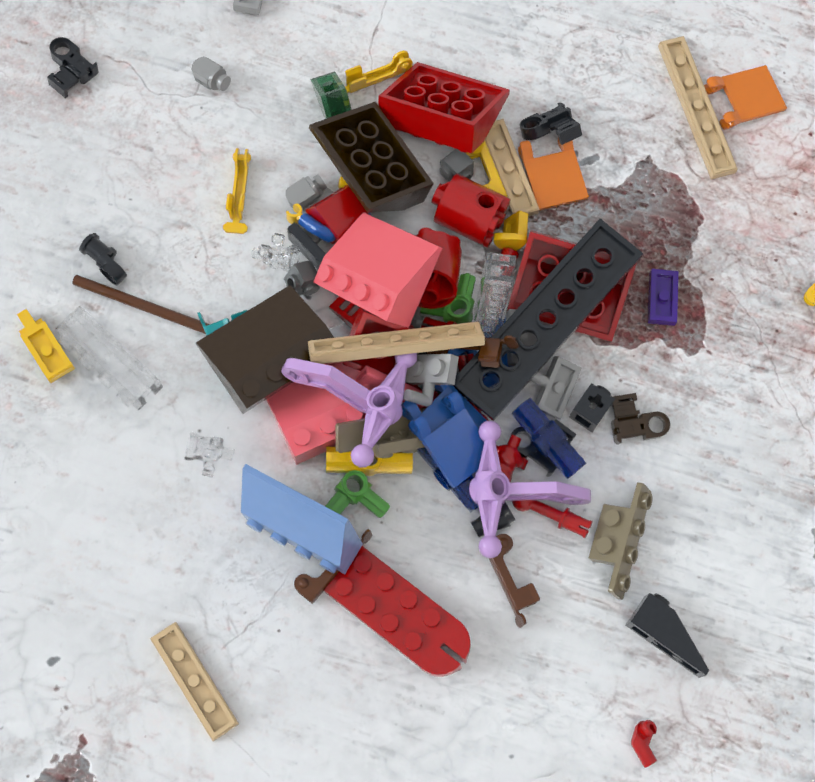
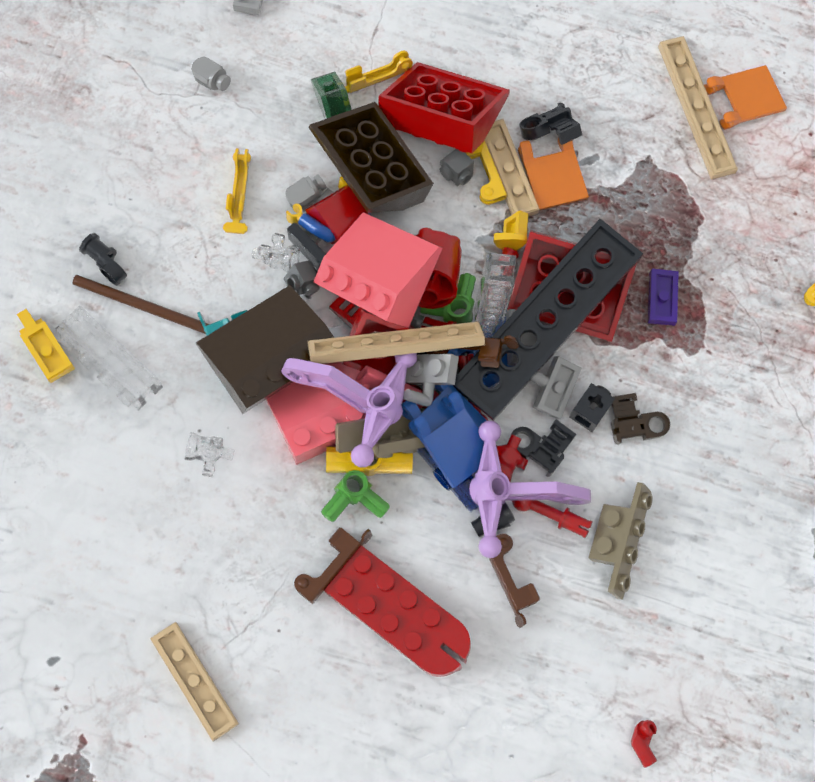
(72, 67): black piece -> none
(298, 521): medium blue slope -> none
(469, 209): red cylinder -> none
(548, 438): clear blue piece -> none
(663, 629): black slope -> none

